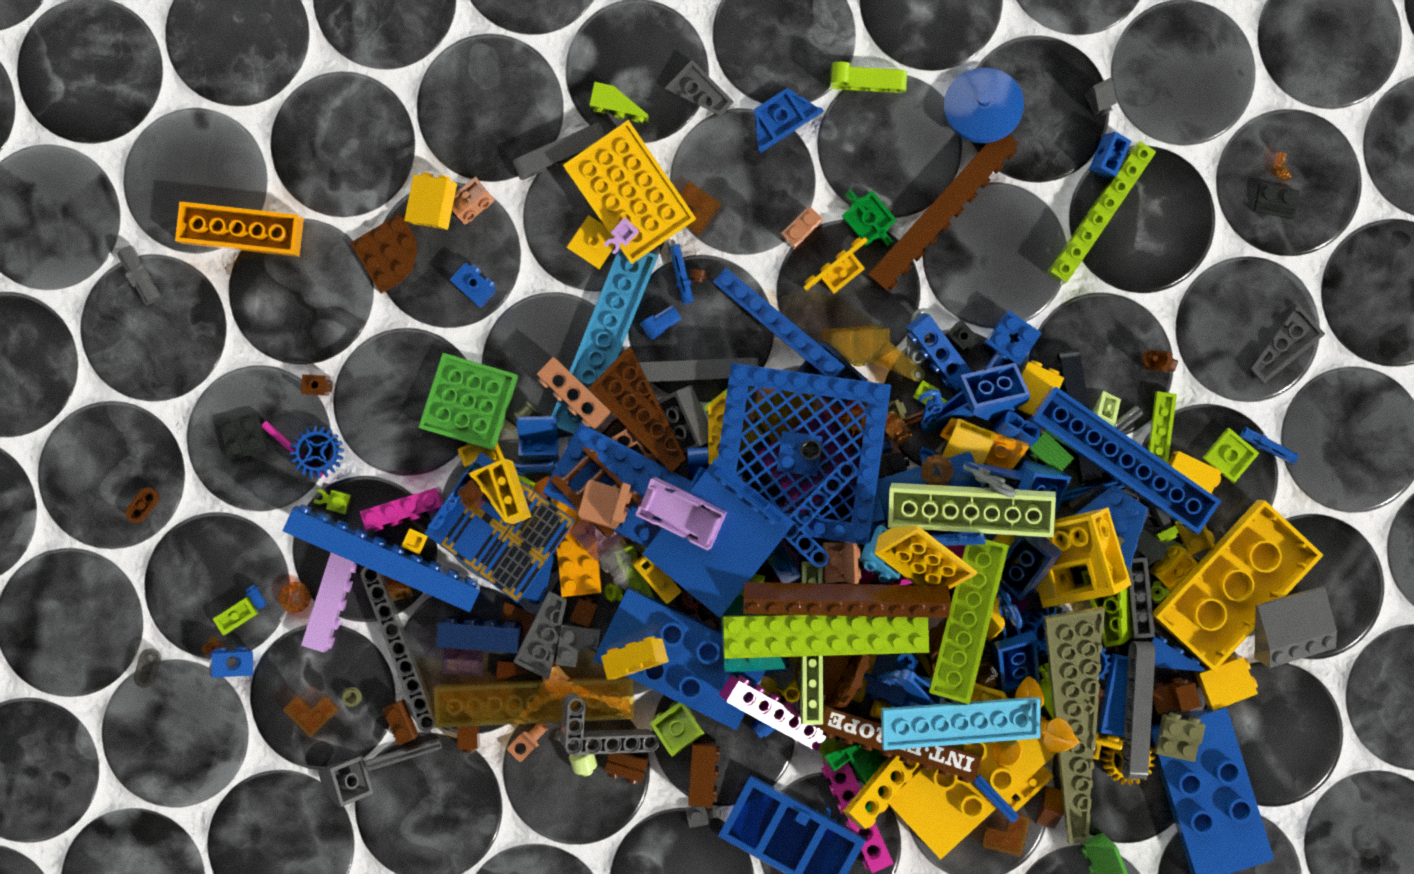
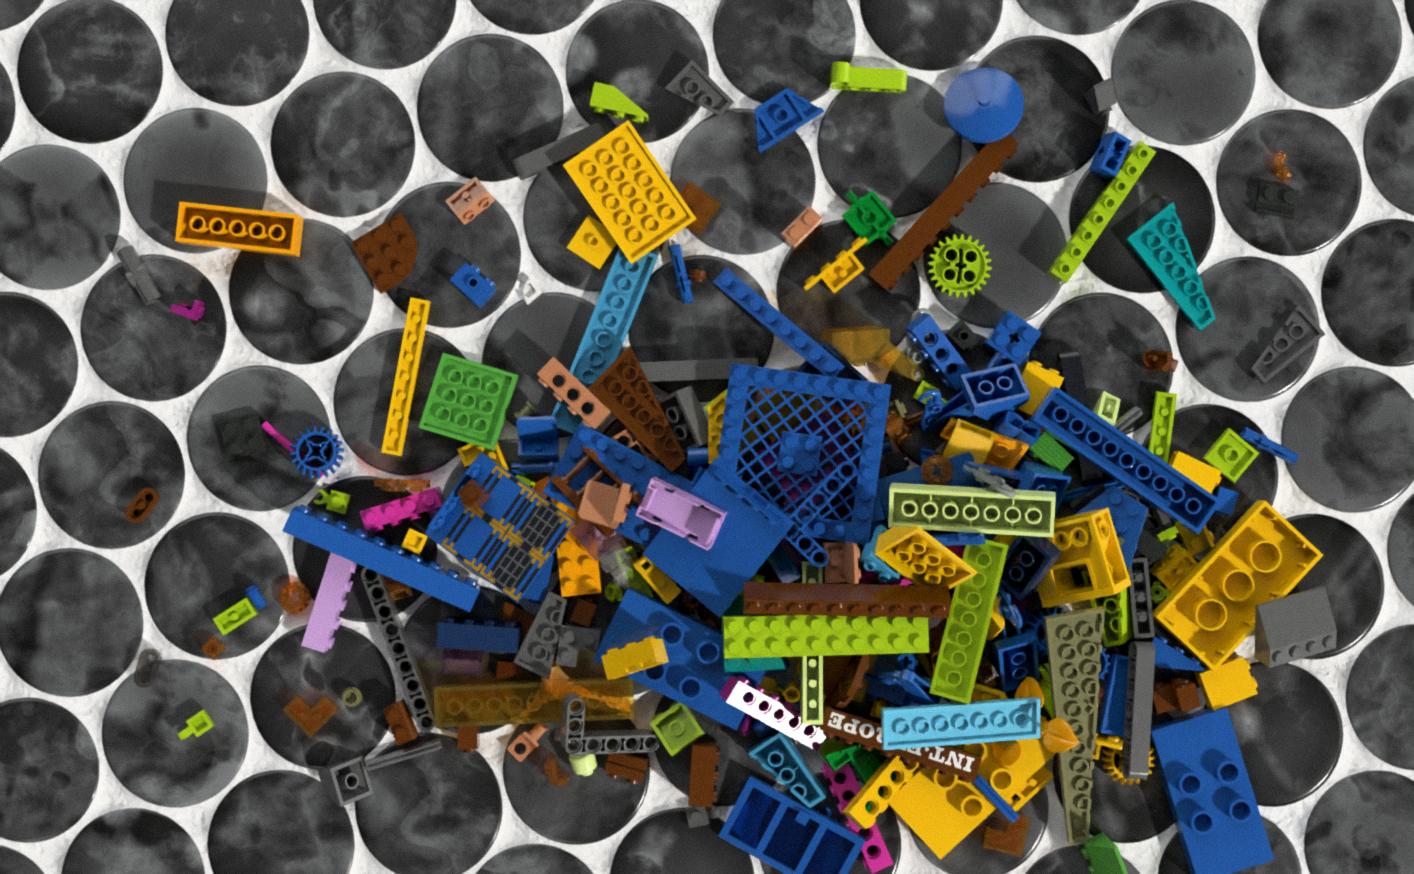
(186, 311): none -> magenta bracket
(197, 724): none -> lime plate
(242, 667): blue brick -> none
(316, 385): reddish brown brick -> none
(392, 484): none -> clear orange plate
(406, 376): none -> yellow plate
(430, 201): yellow brick -> none
(503, 489): yellow wedge -> none
(530, 291): none -> white tile
(552, 770): none -> clear orange bracket
(623, 233): lavender plate -> none
(658, 323): blue piece -> none
(745, 724): none -> magenta arm
(786, 763): none -> dark azure wedge
(810, 449): pearl dark grey wheel -> none
(976, 268): none -> lime gear
(1050, 807): reddish brown slope -> none
(1169, 258): none -> teal wing
(1179, 736): olive plate -> none
(1228, 501): none -> blue brick

